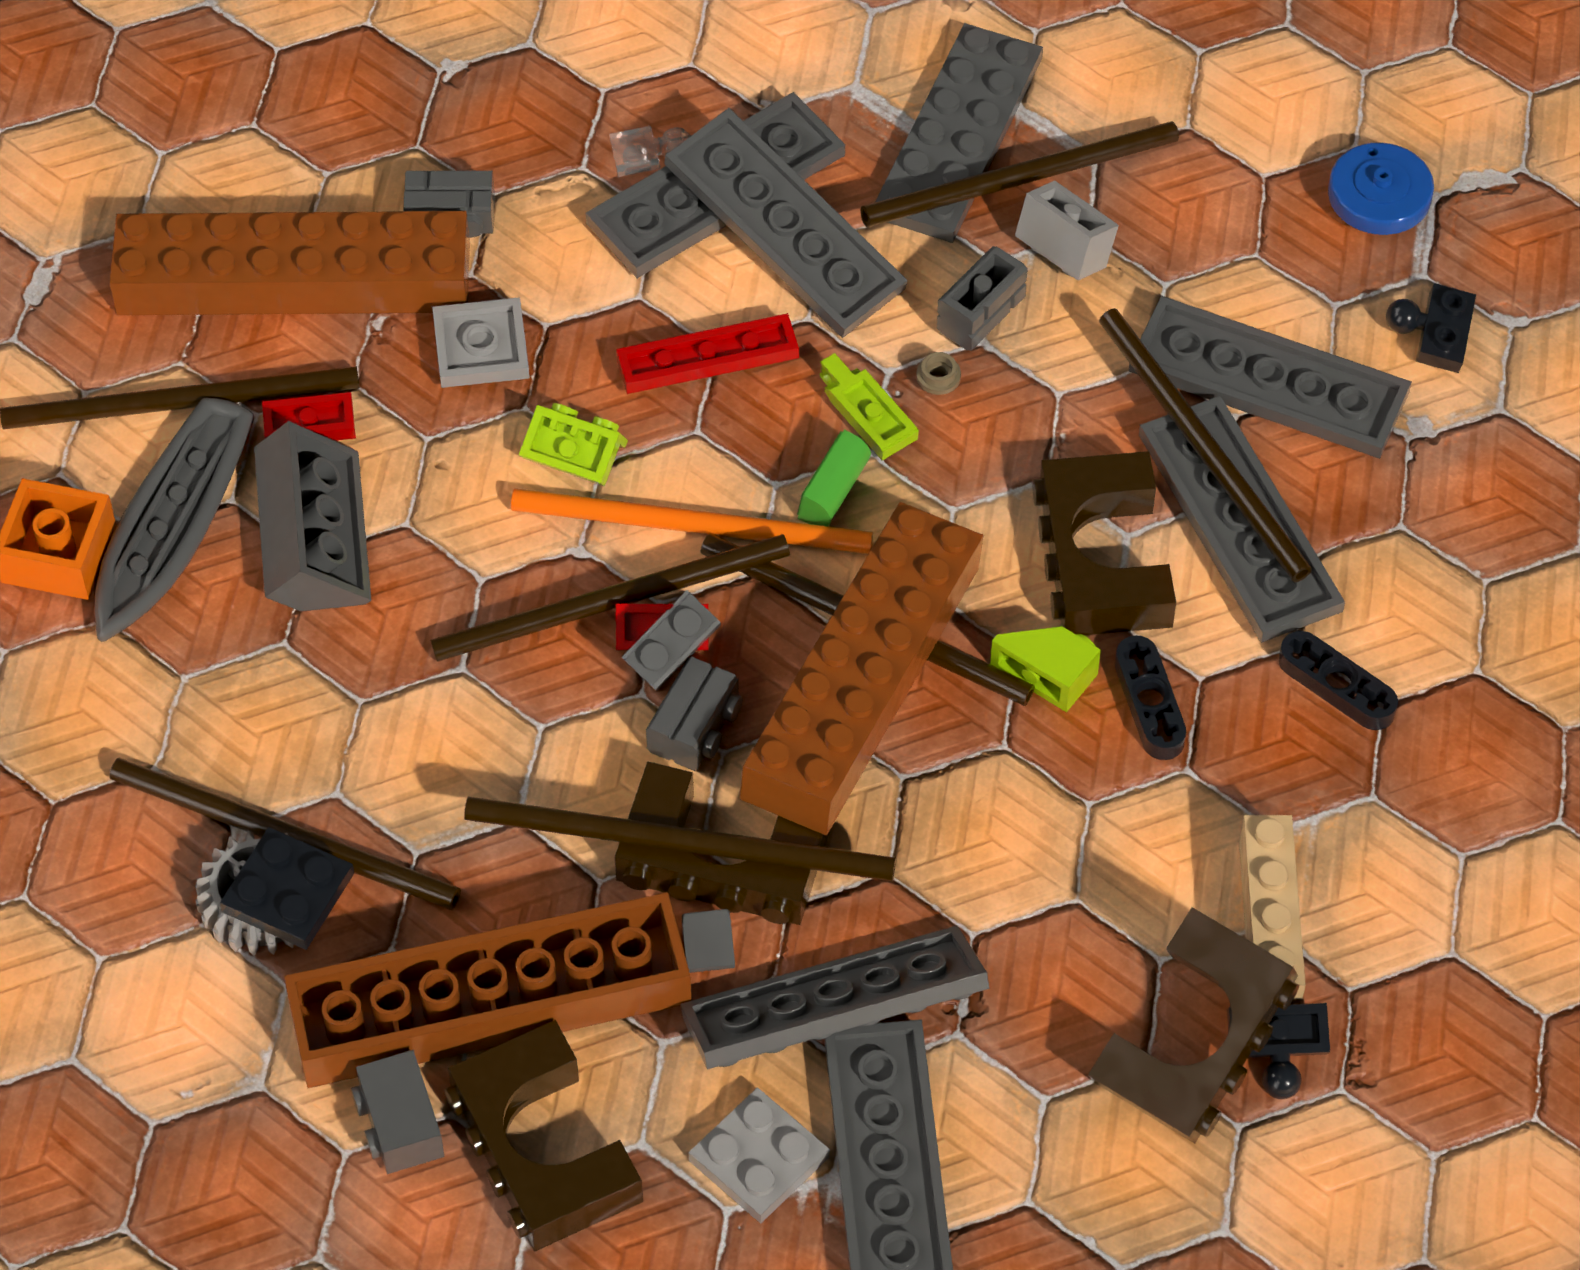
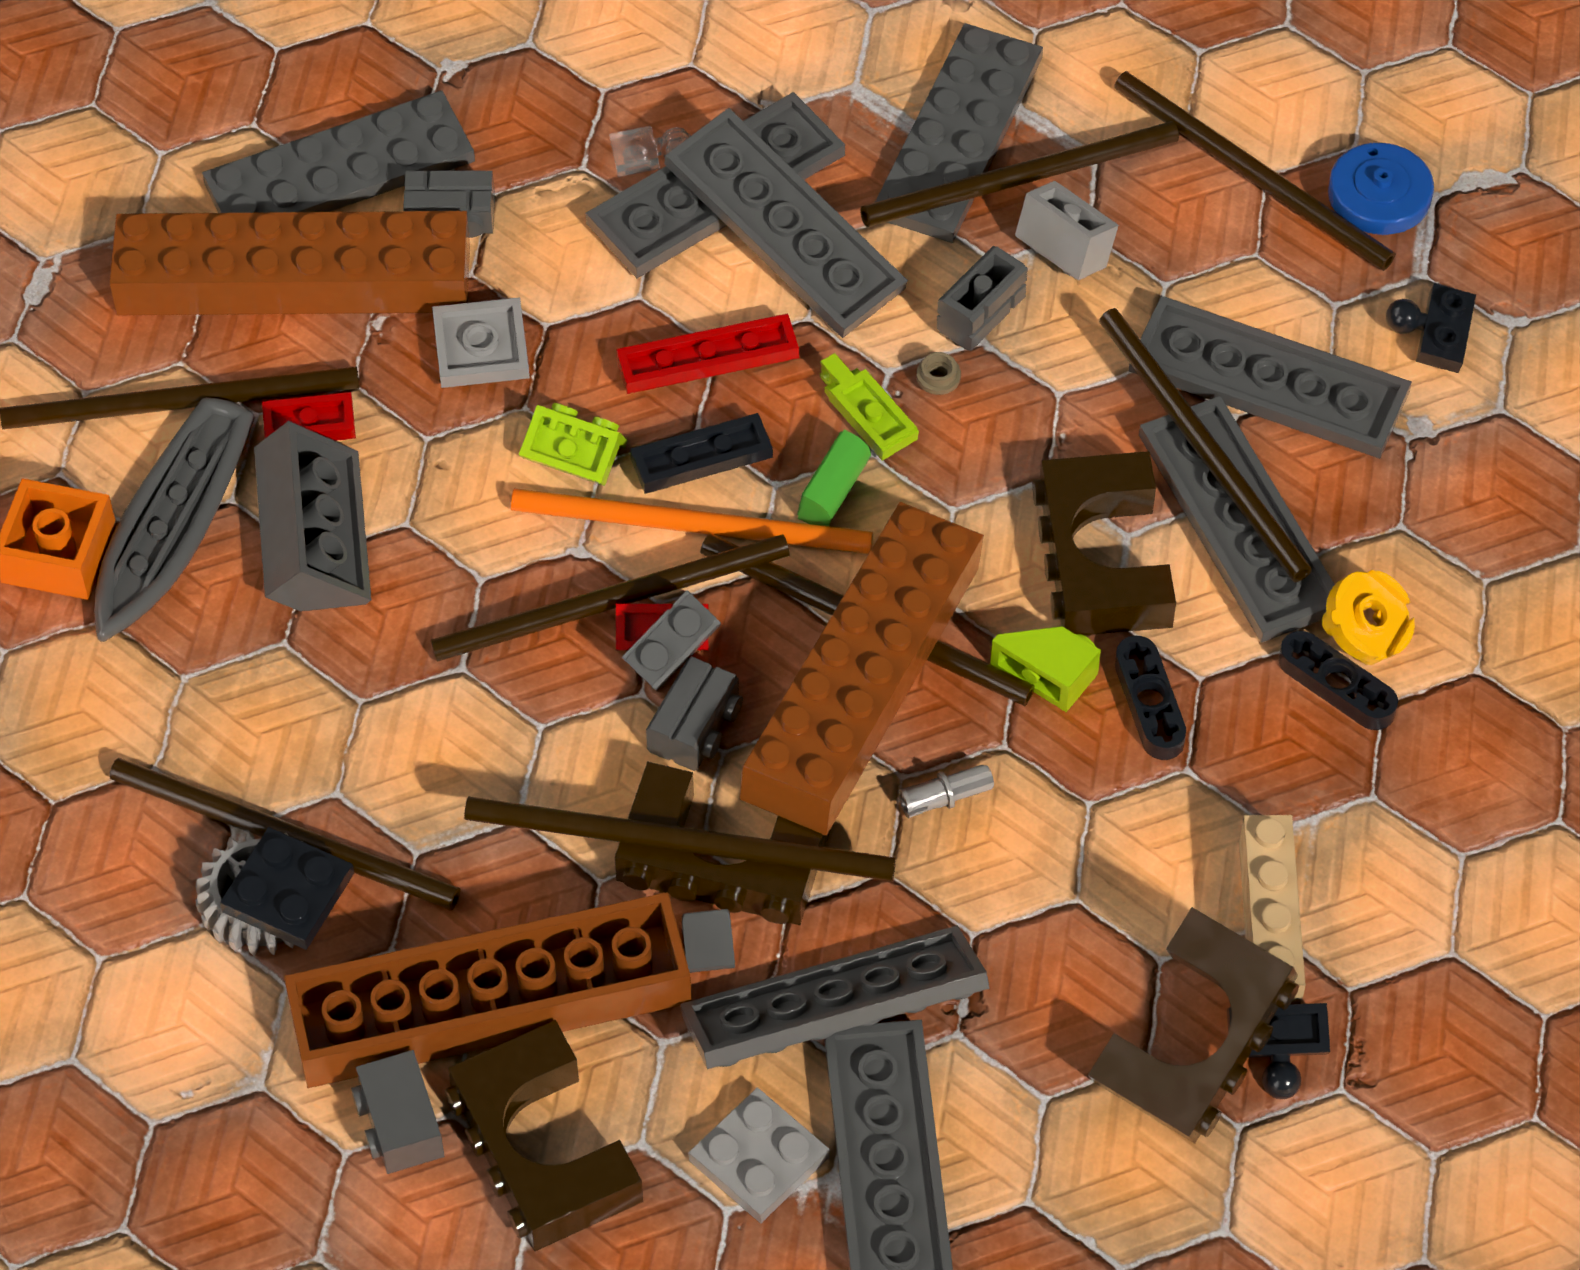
(344, 161): none -> dark grey plate
(701, 453): none -> black plate
(945, 790): none -> light grey axle
(1256, 171): none -> dark brown piece
(1350, 629): none -> yellow plate

